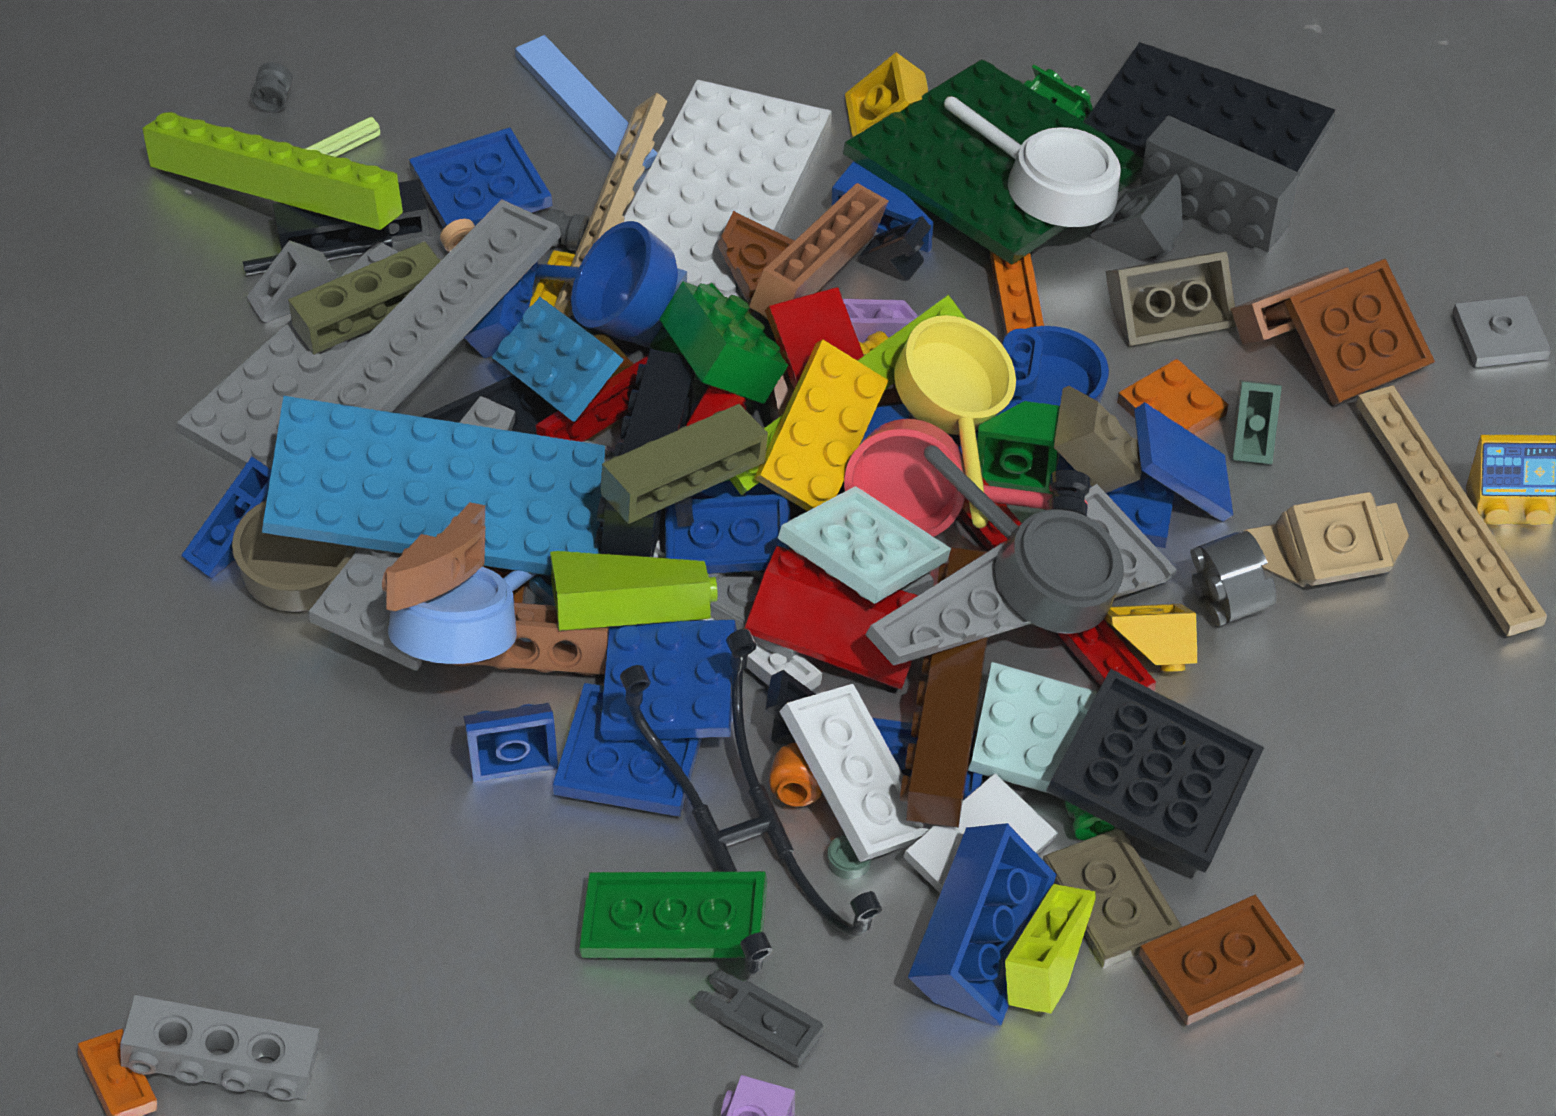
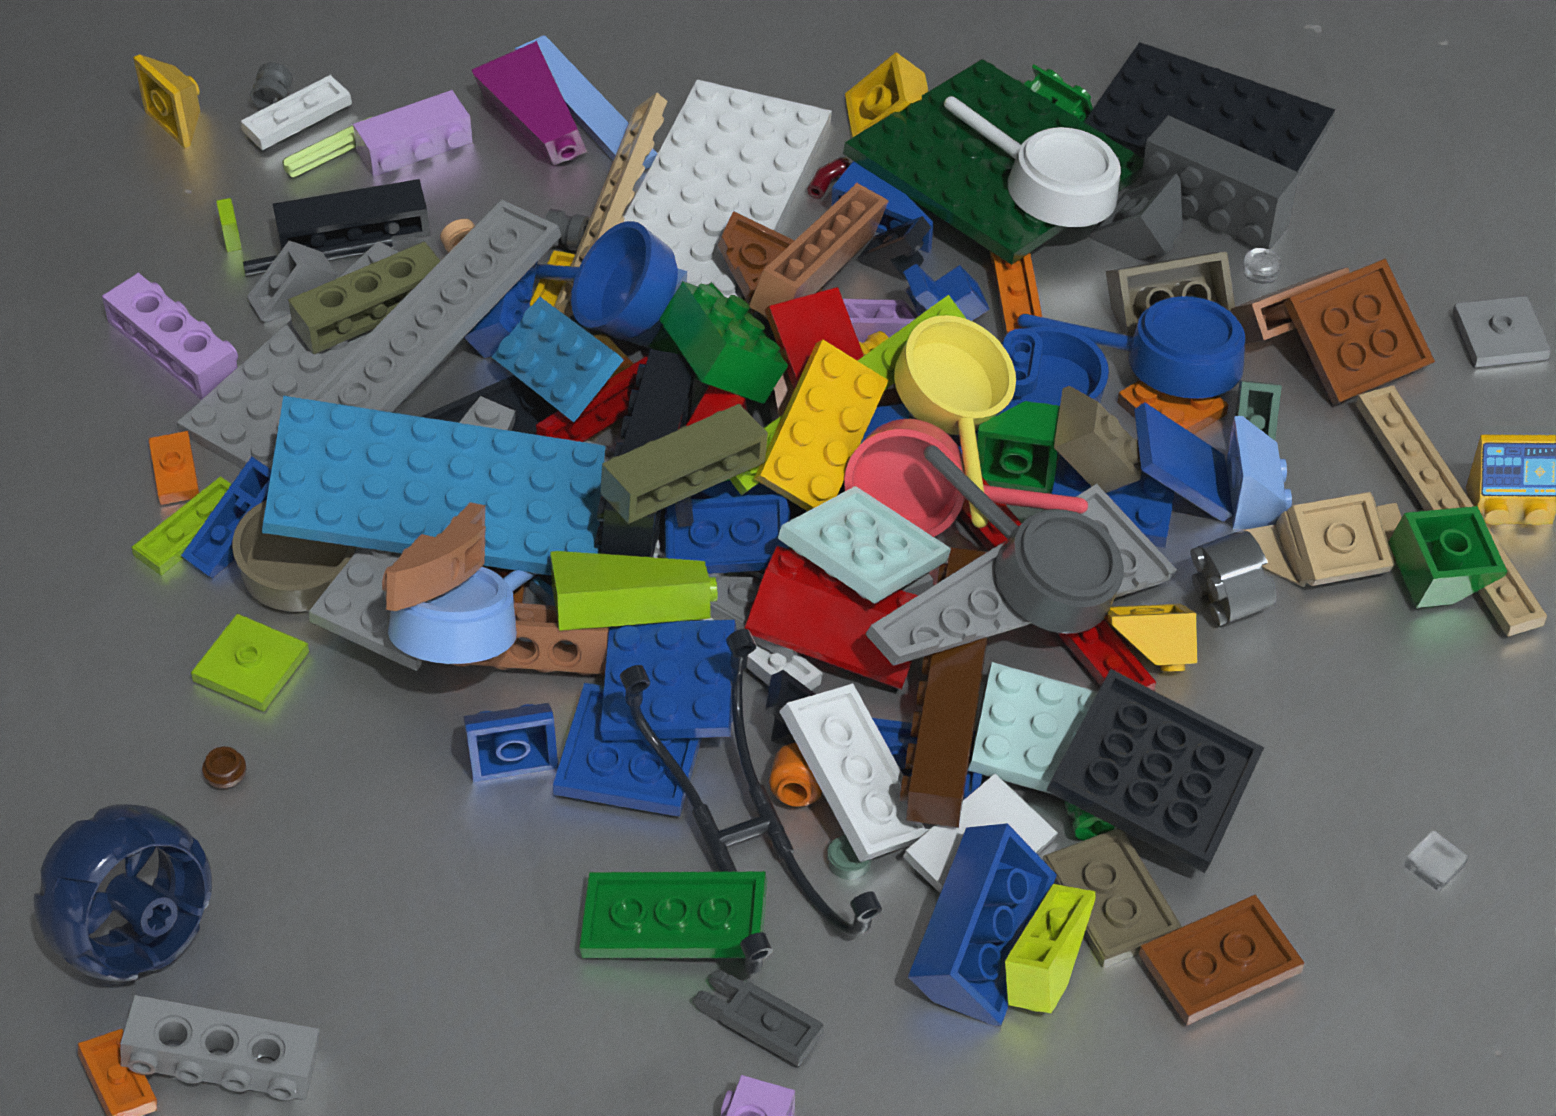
(159, 916): none -> dark blue wheel
(166, 543): none -> lime tile
(169, 97): none -> yellow slope
(170, 334): none -> lavender brick
(174, 467): none -> orange plate
(224, 767): none -> reddish brown plate
(229, 225): none -> lime tile
(250, 662): none -> lime plate
(273, 170): lime brick -> none
(296, 112): none -> white plate
(412, 133): none -> lavender brick
(476, 175): blue plate -> none
(530, 100): none -> magenta slope
(825, 175): none -> dark red arm
(957, 284): none -> blue brick
(1069, 491): black wheel -> none
(1178, 346): none -> blue piece
(1255, 477): none -> light blue slope
(1261, 266): none -> clear tile
(1436, 861): none -> clear tile
(1445, 555): none -> green slope

